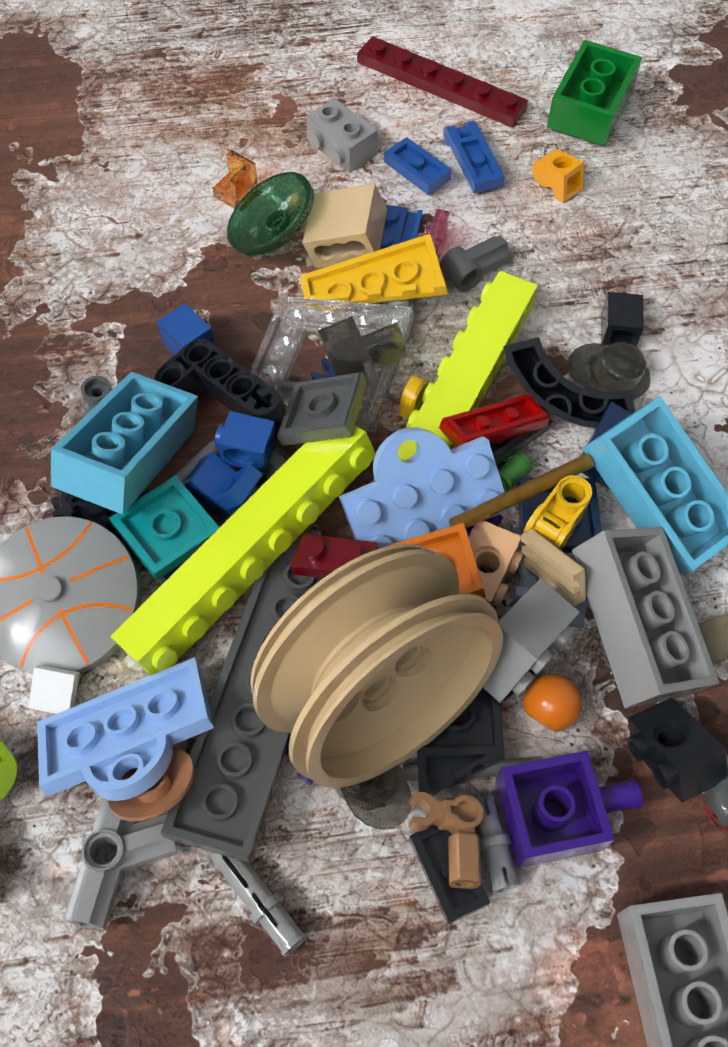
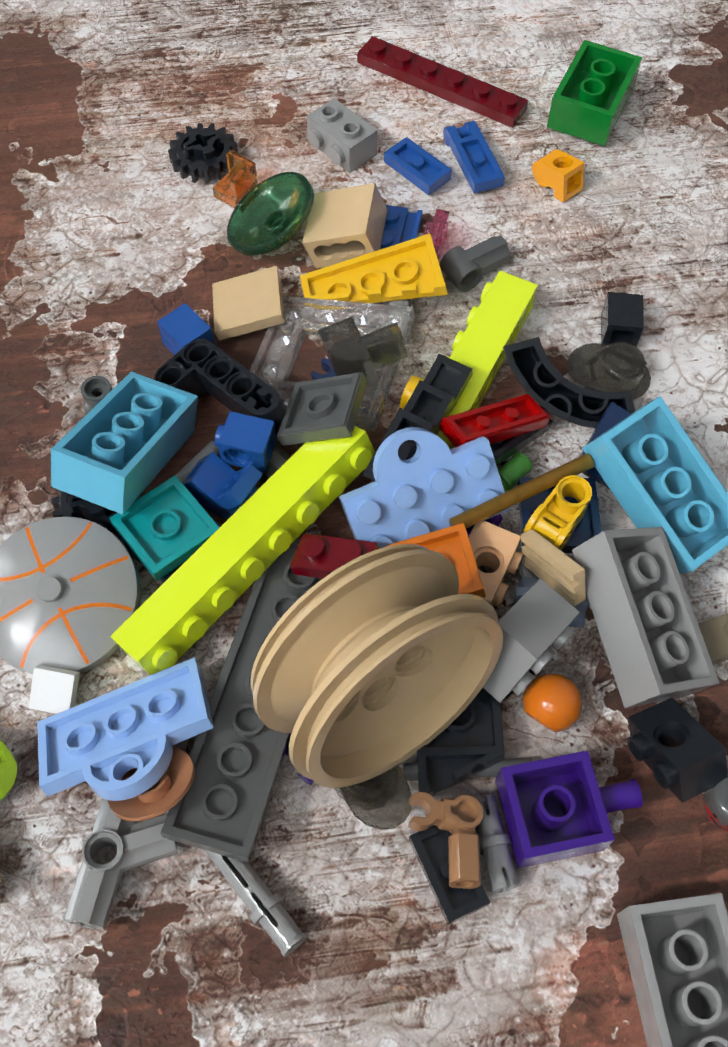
(201, 152): none -> black gear
(248, 303): none -> tan tile
(428, 404): none -> black slope

